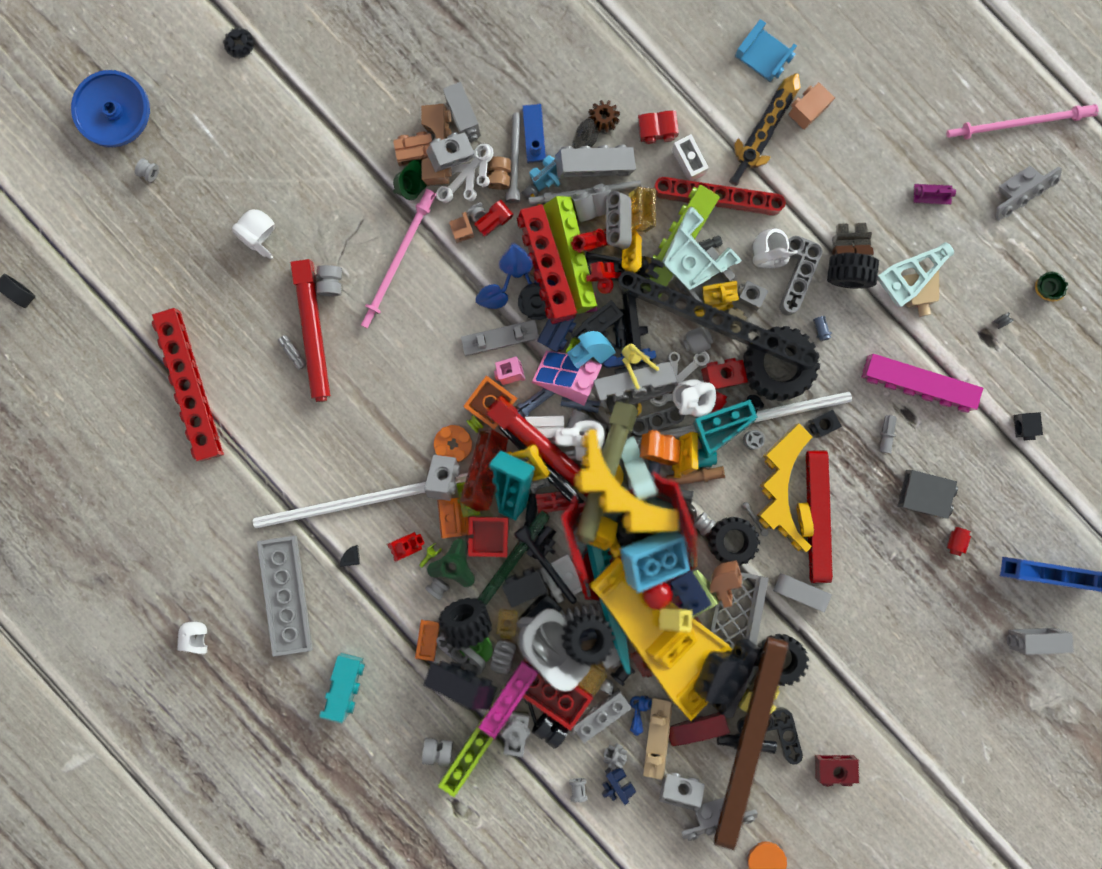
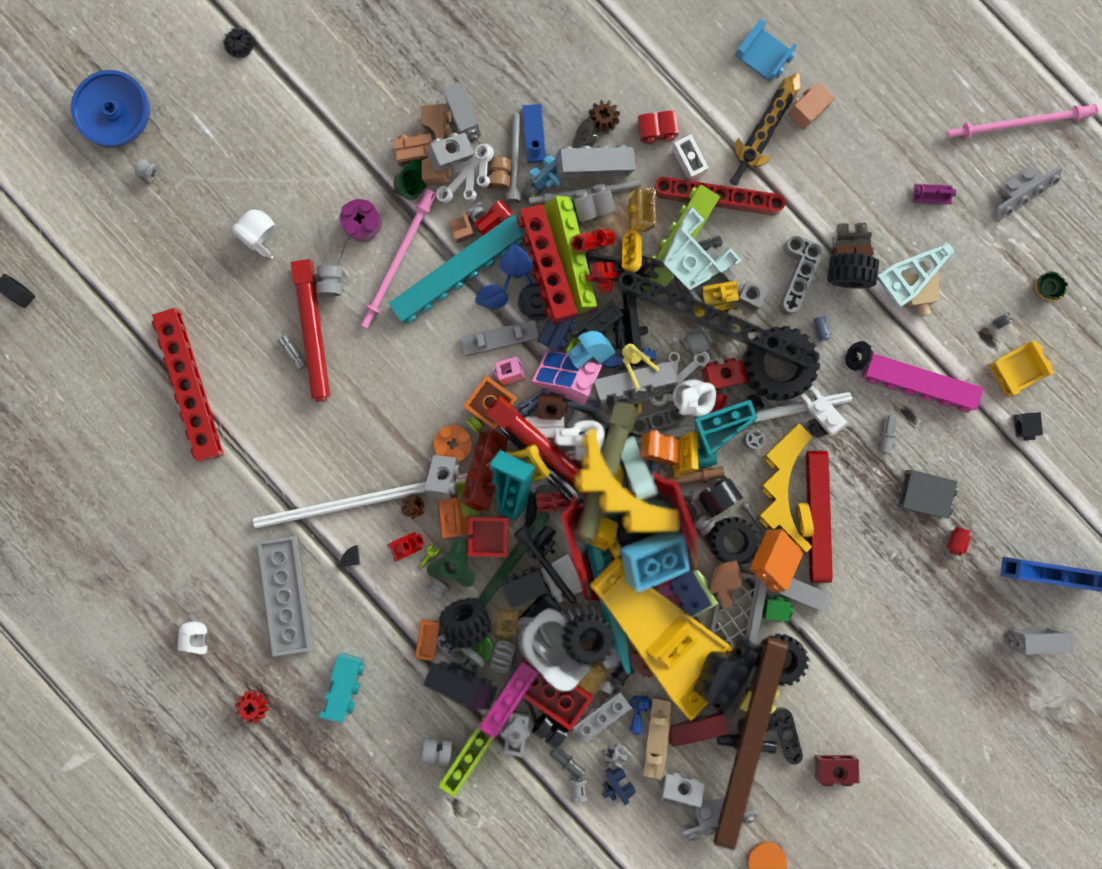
(258, 703): none -> red gear
(370, 224): none -> magenta brick
(412, 506): none -> reddish brown gear
(457, 270): none -> teal brick
(546, 411): none -> reddish brown brick
(567, 762): none -> dark grey axle
(618, 220): light grey beam -> none
(657, 596): red hair -> none
(675, 619): light yellow brick -> none
(720, 497): none -> black brick
(771, 249): white piece -> none
(776, 560): none -> orange brick
(777, 609): none -> green brick
(824, 412): none -> white hinge
(852, 358): none -> black gear
(1021, 368): none -> yellow panel

